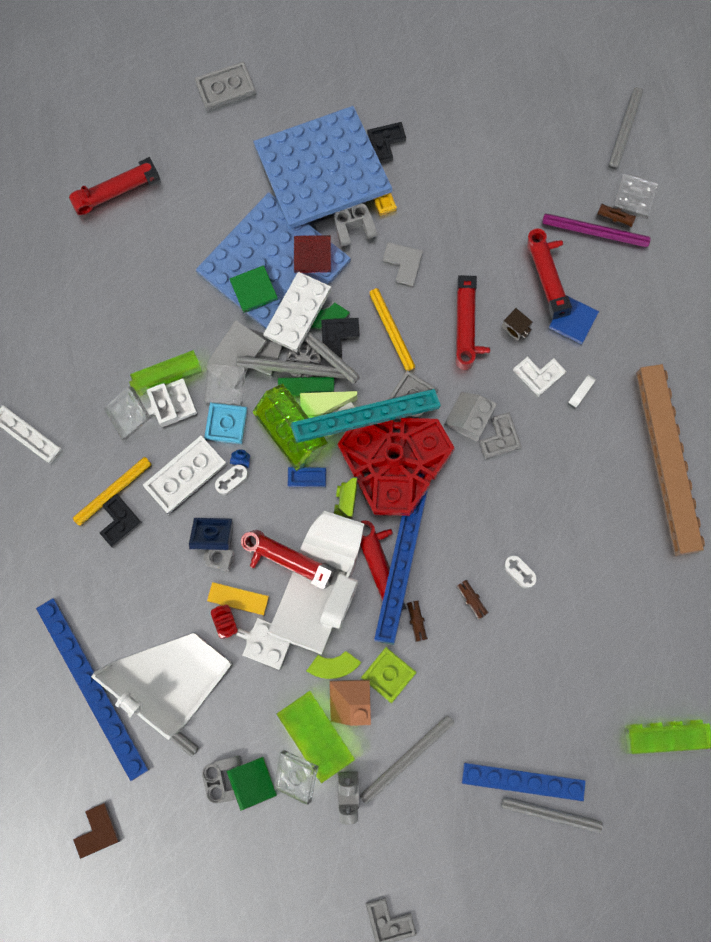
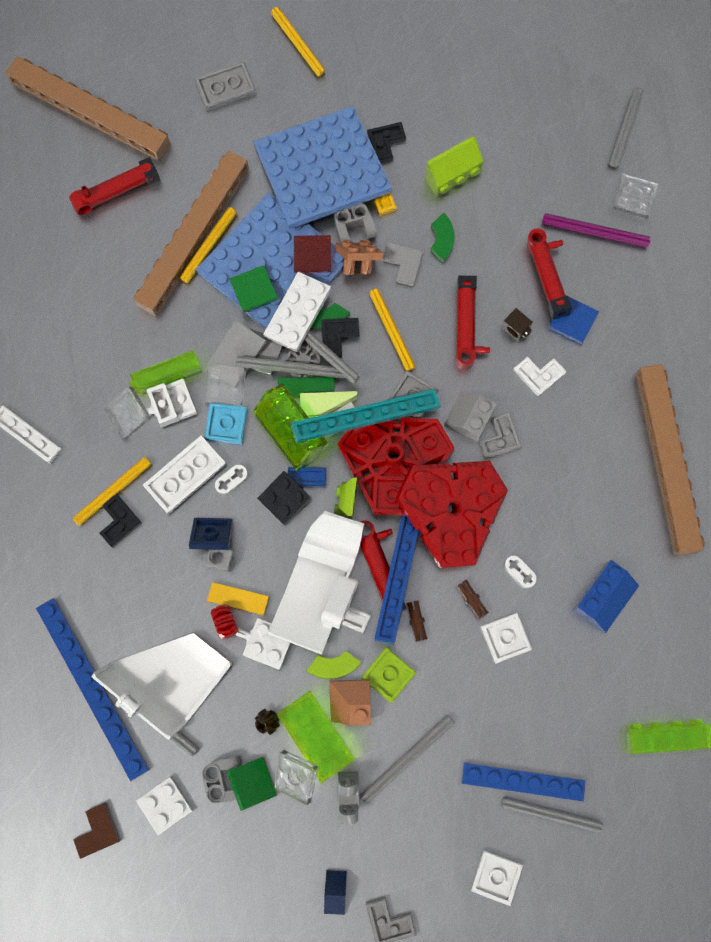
(88, 108): none -> medium nougat brick
(164, 805): none -> white plate
(191, 233): none -> medium nougat brick
(208, 244): none -> yellow axle
(240, 457): blue plate -> none
(267, 721): none -> dark brown gear
(284, 498): none -> black plate
(297, 40): none -> yellow axle
(318, 573): red piece -> none
(335, 892): none -> dark blue slope
(356, 619): none -> white tile
(362, 251): none -> nougat plate
(444, 237): none -> green tile
(454, 166): none -> lime slope
(474, 495): none -> red plate
(496, 877): none -> white tile
(506, 638): none -> white tile
(582, 390): white beam -> none
(607, 596): none -> blue slope
(616, 215): reddish brown pin -> none

